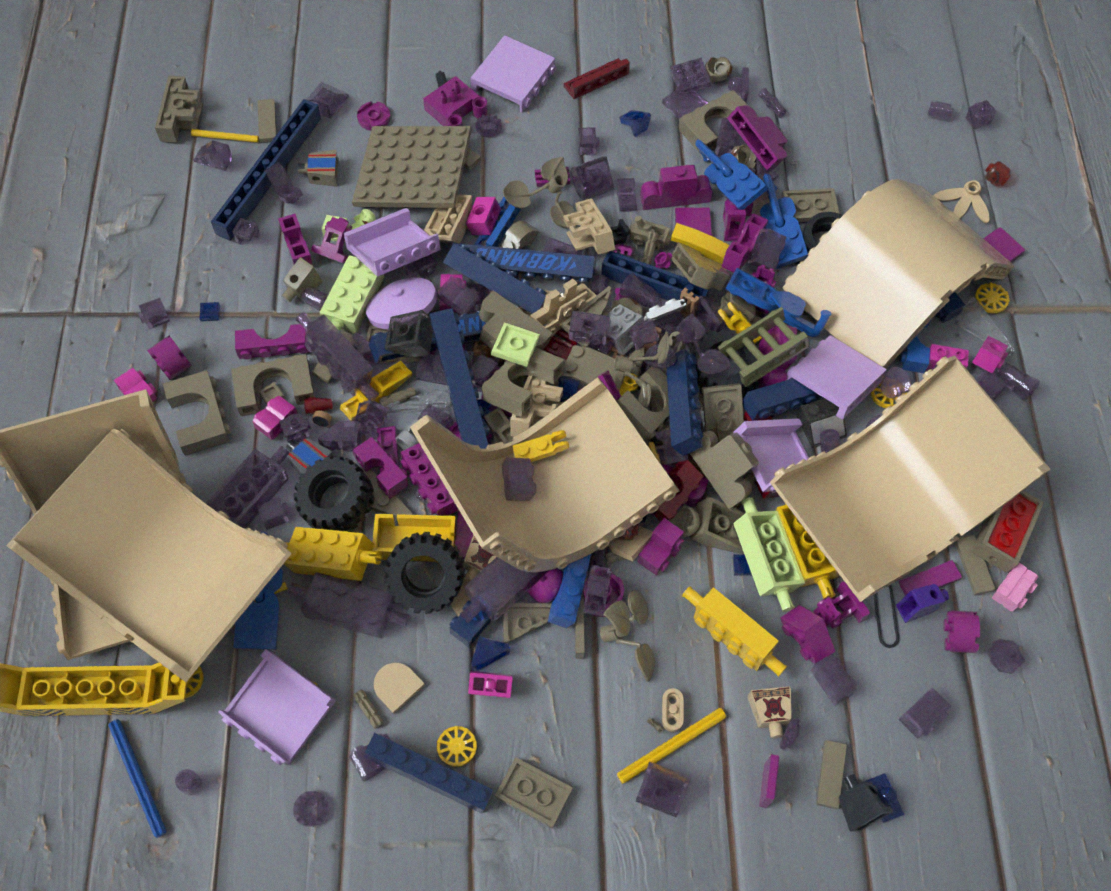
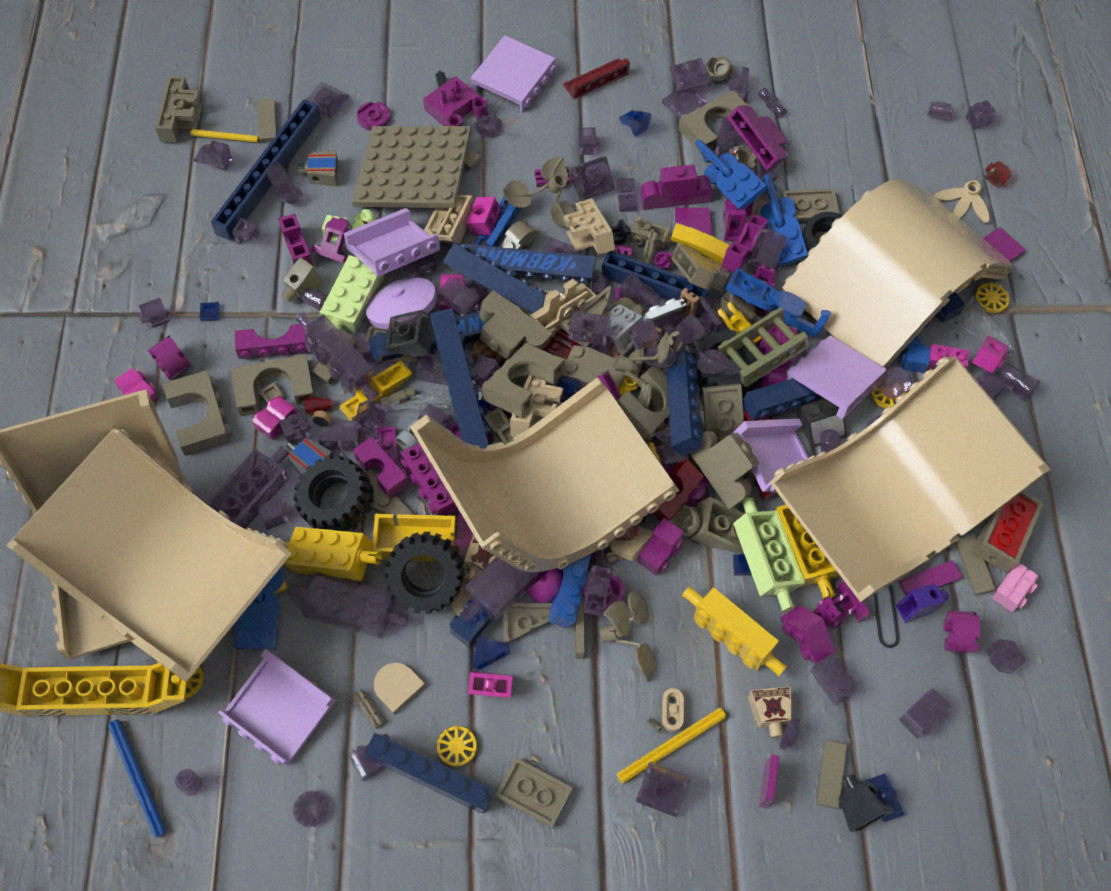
(515, 344): yellowish green tile -> none
(518, 479): brick -> none
(541, 447): yellow hinge -> none

